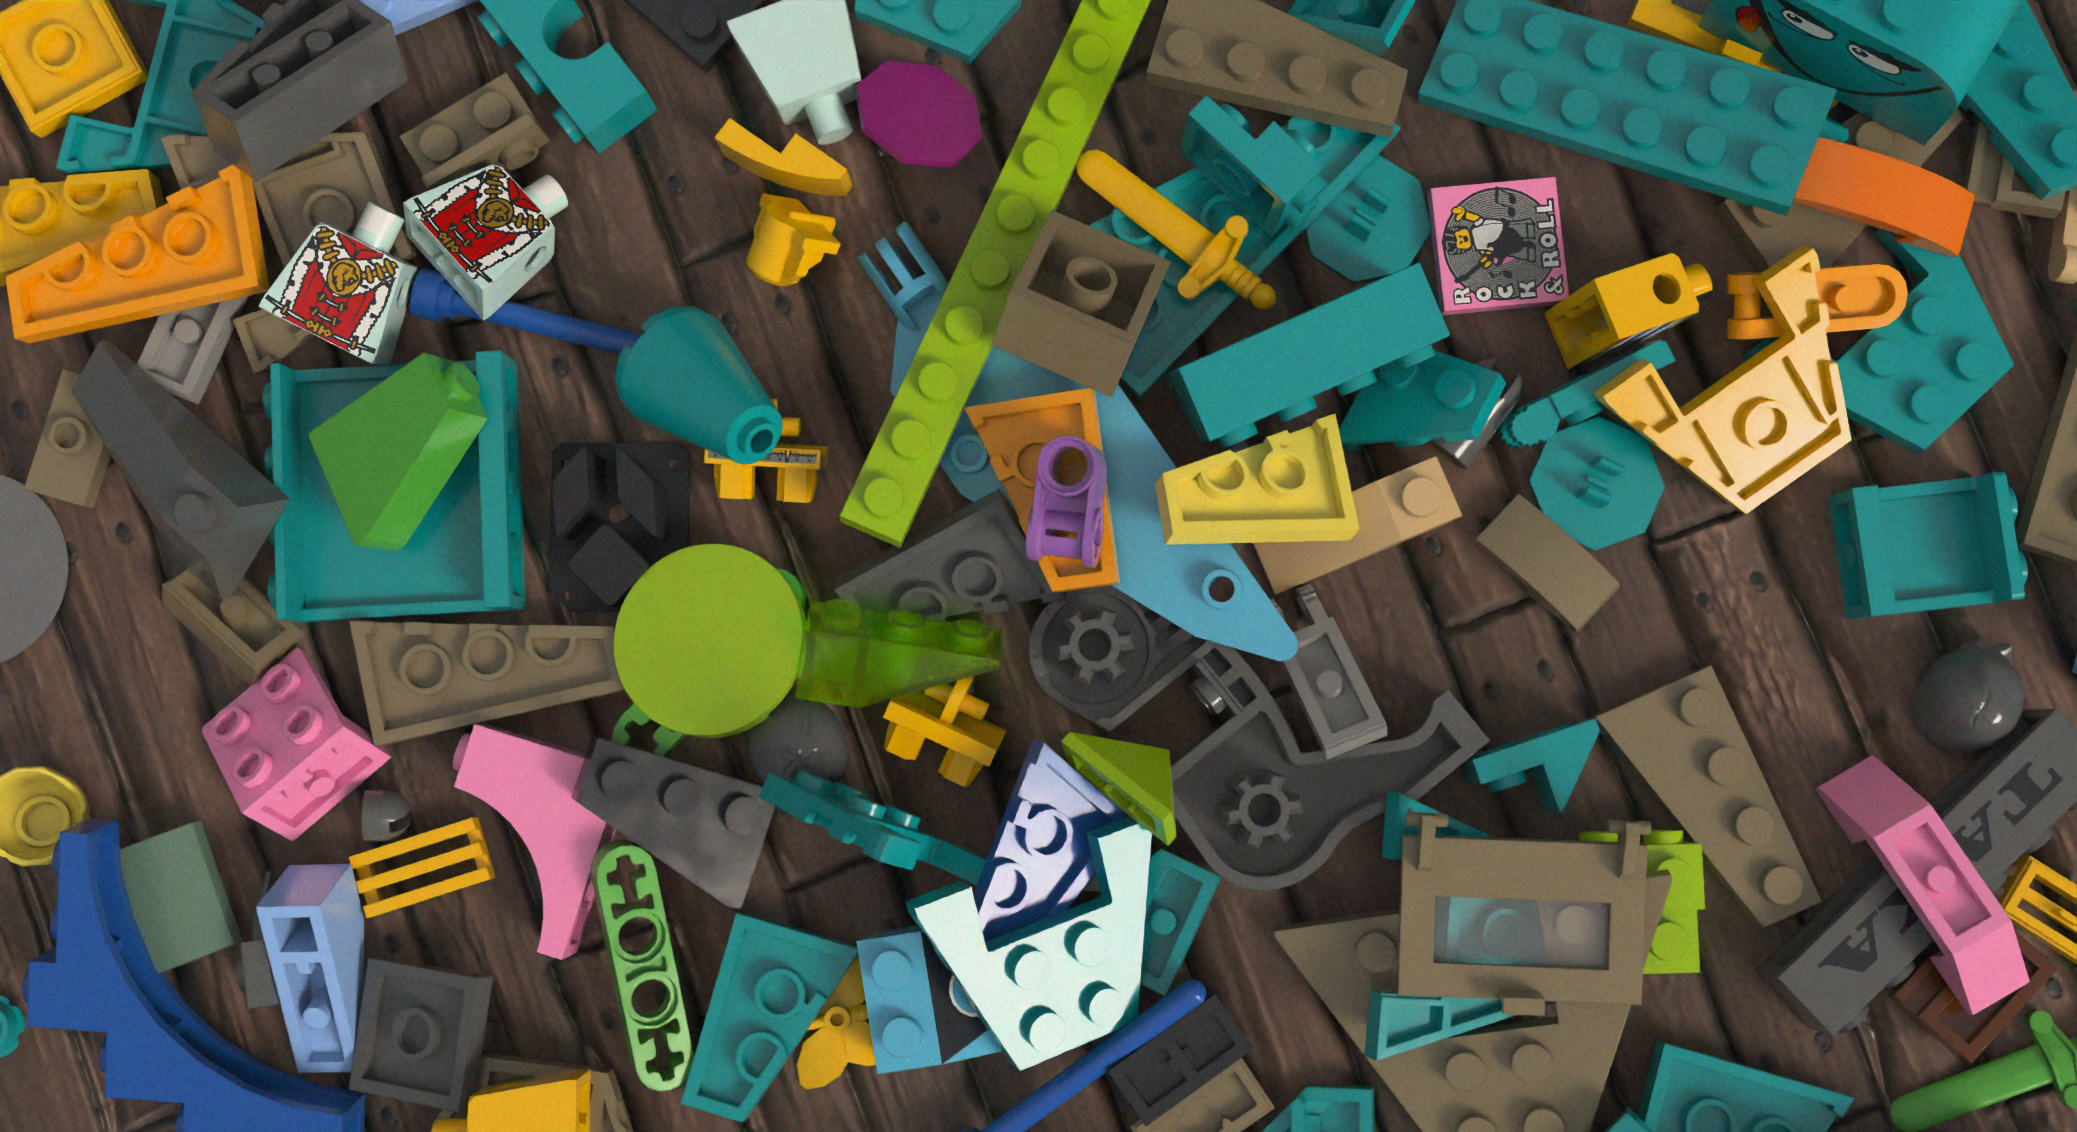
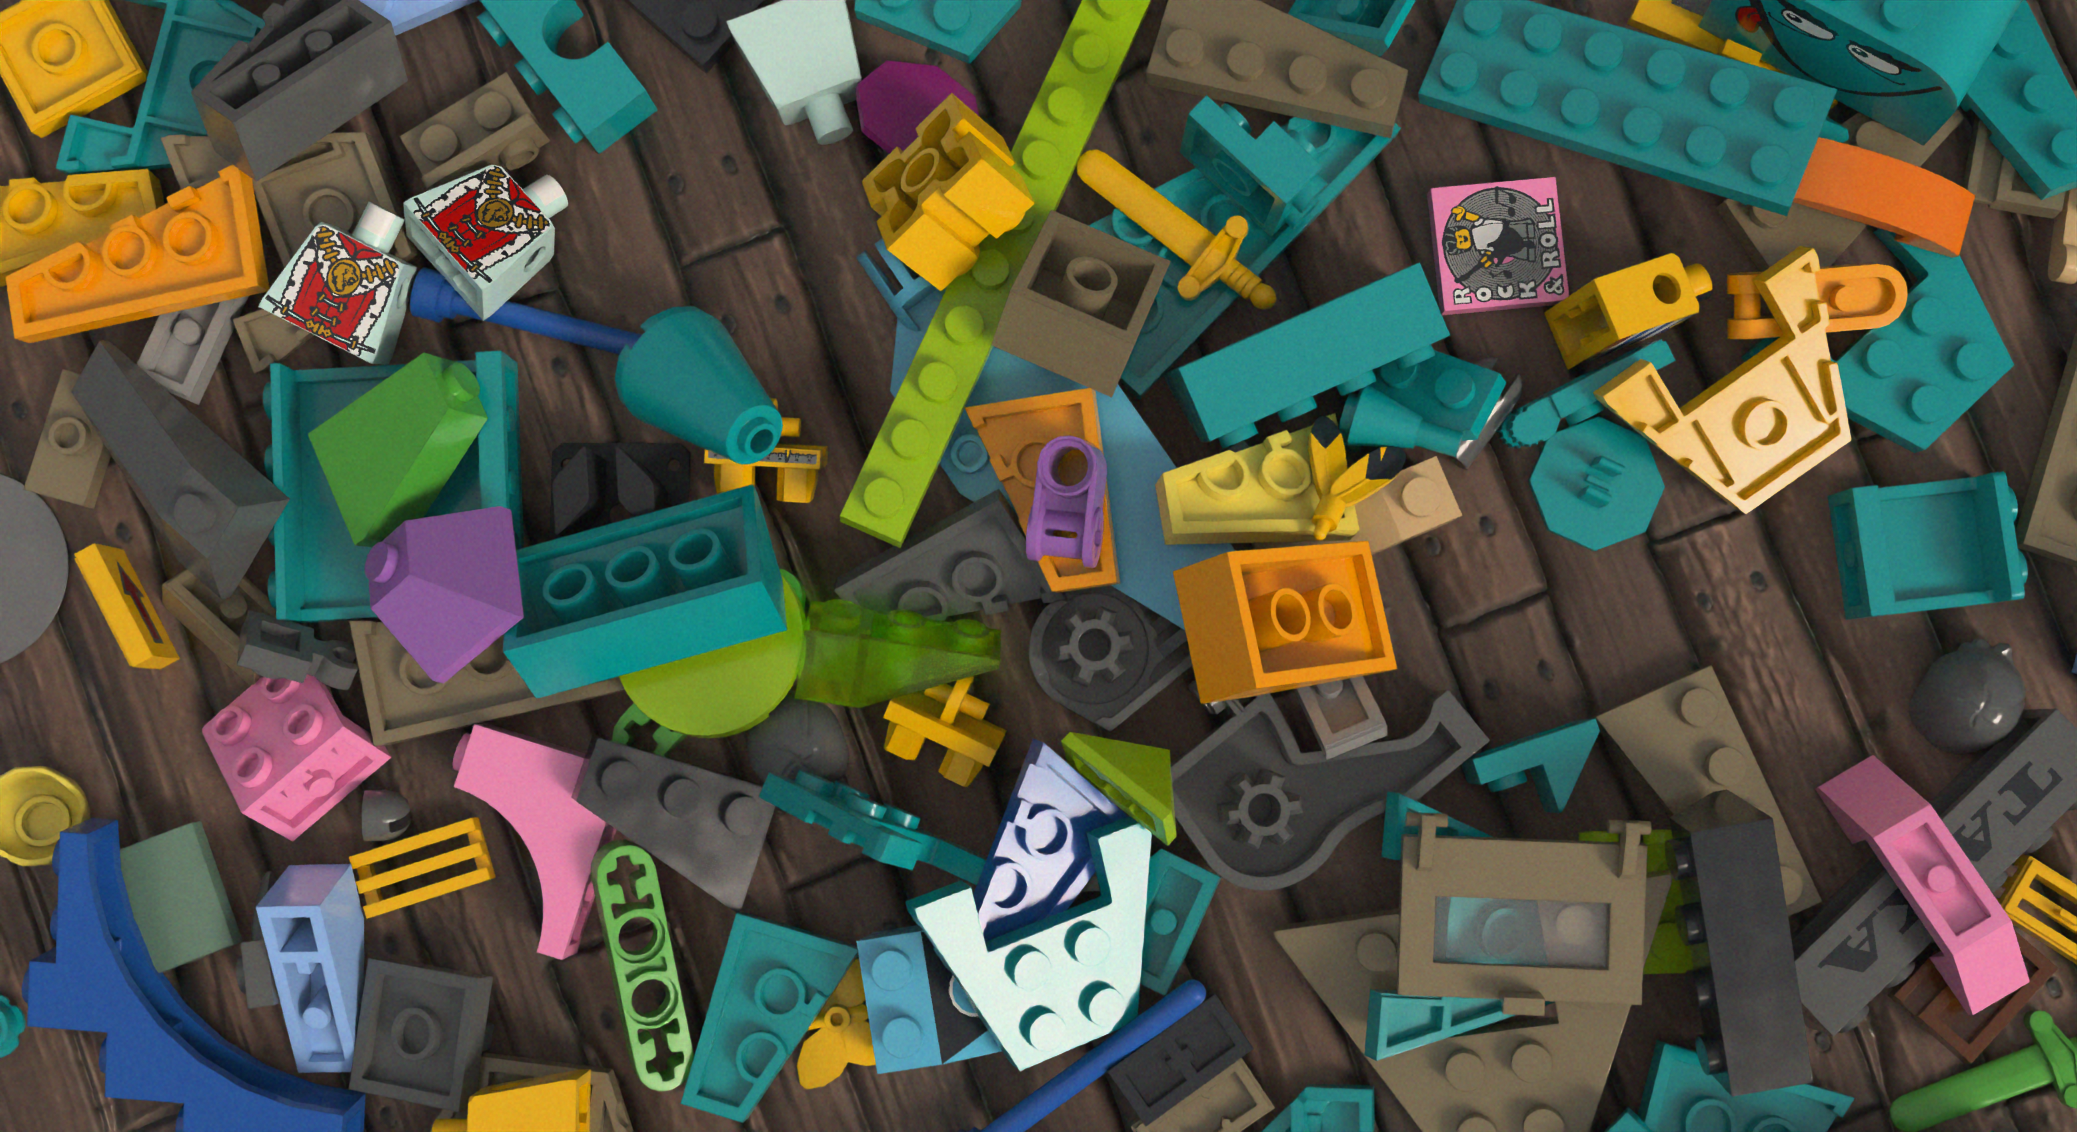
(126, 607): none -> yellow tile
(290, 652): none -> dark grey plate
(447, 586): none -> medium lavender slope
(646, 592): none -> teal slope
(788, 240): yellow piece -> none
(796, 167): yellow slope -> none
(946, 193): none -> yellow brick
(1283, 619): none -> light orange slope
(1341, 486): none -> yellow piece
(1371, 224): teal piece -> none
(1383, 422): none -> teal cone
(1548, 562): dark tan slope -> none
(1738, 945): none -> black slope

